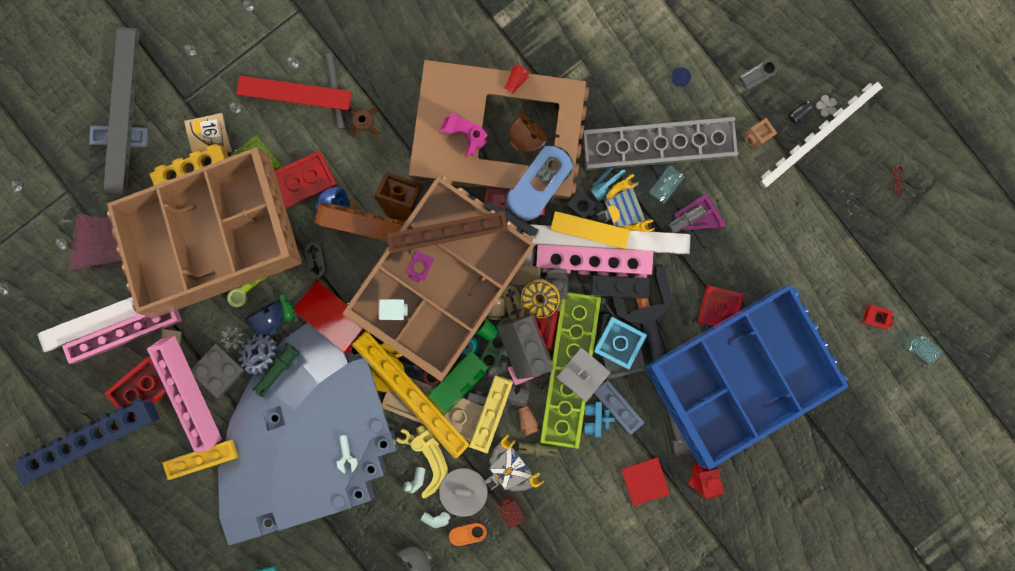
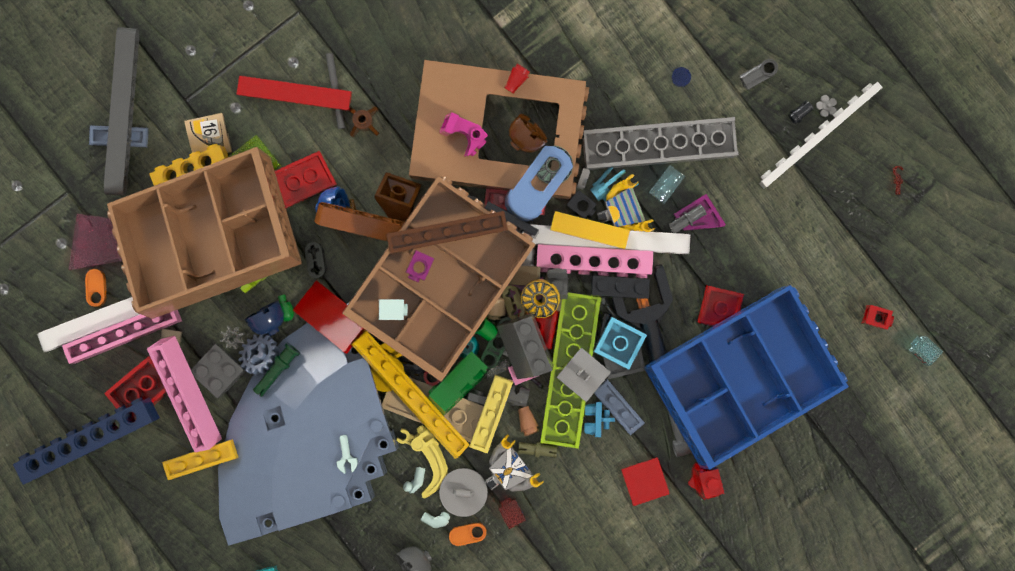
(95, 282): none -> orange piece
(237, 297): yellowish green tile -> none
(583, 179): none -> light grey tile
(759, 134): medium nougat bracket -> none

